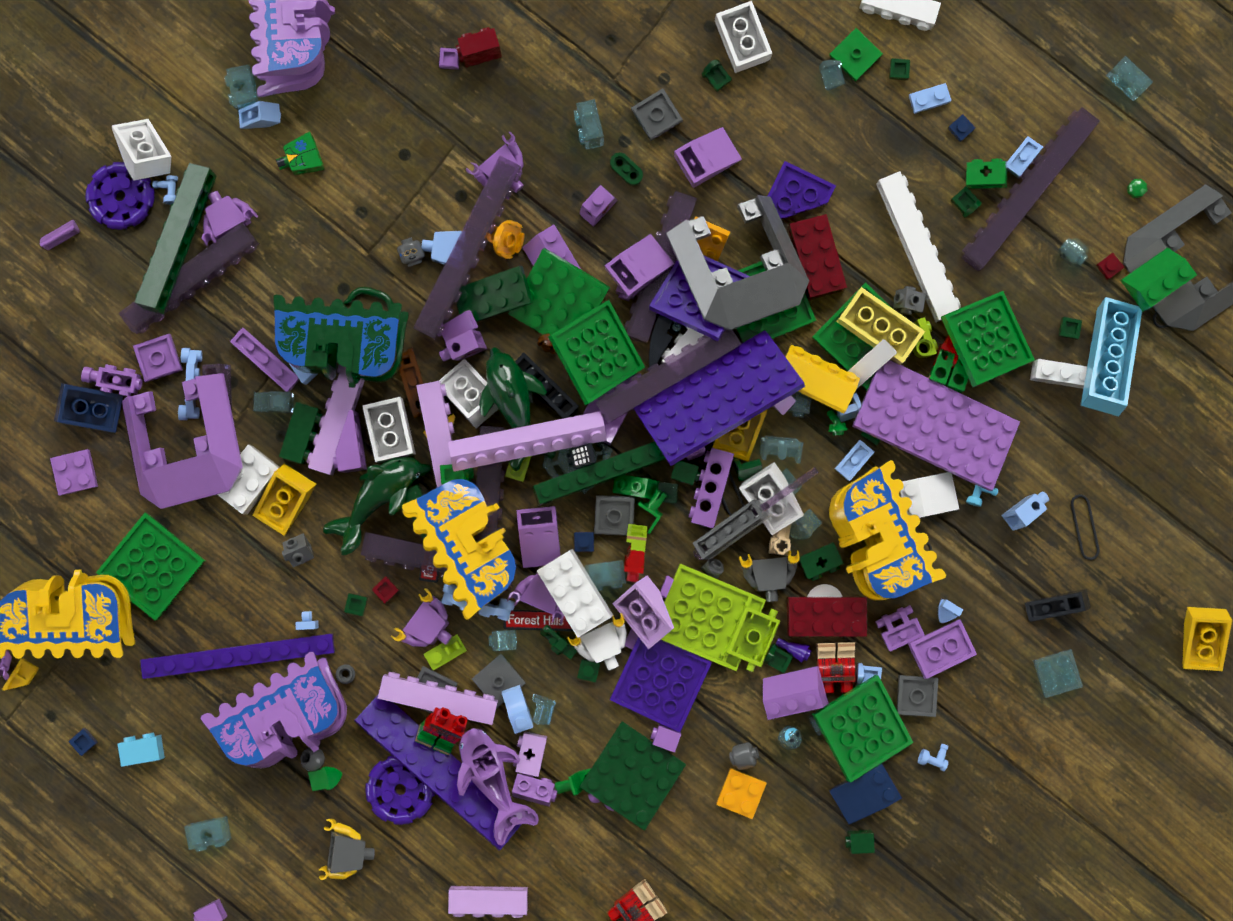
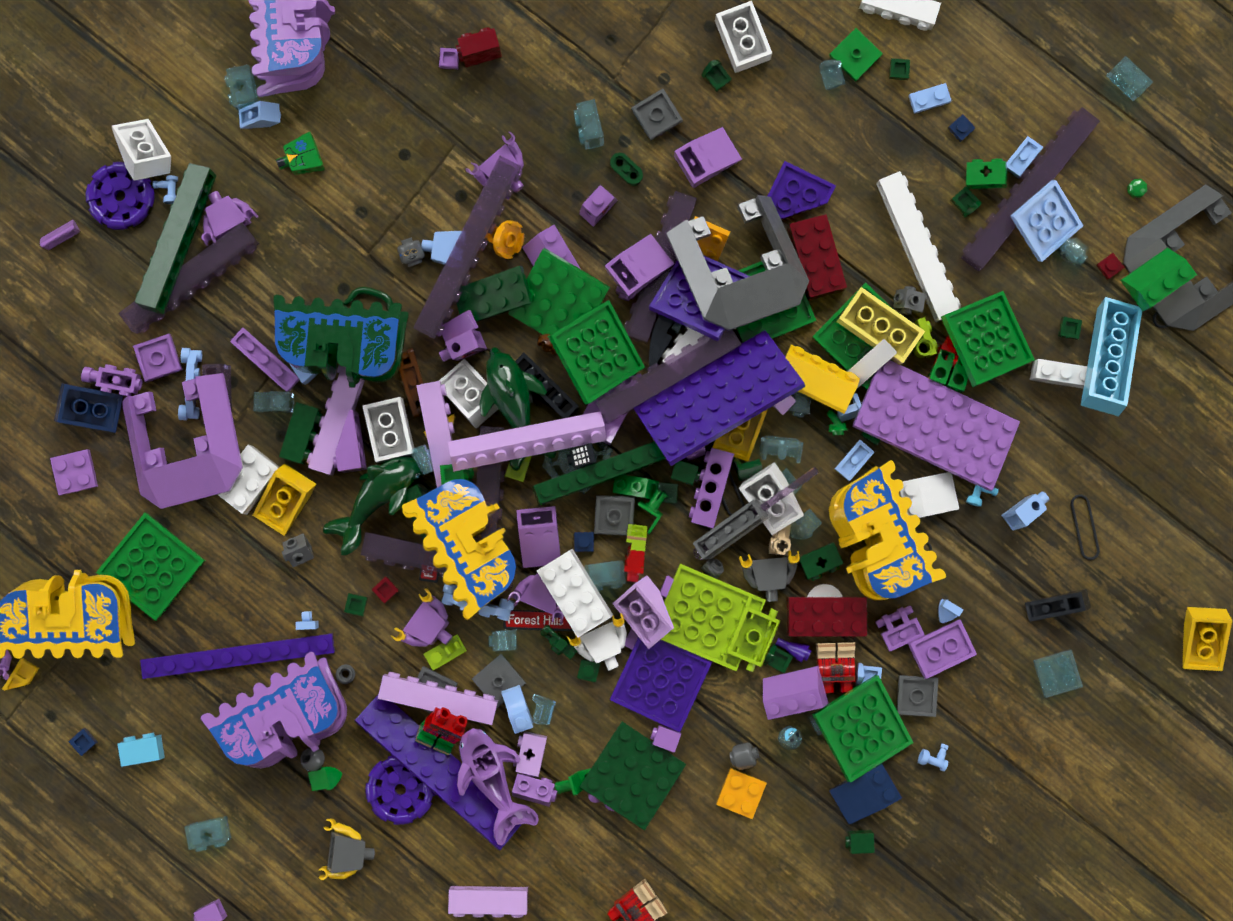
(423, 458): none -> clear light blue cone
(1046, 220): none -> light blue plate

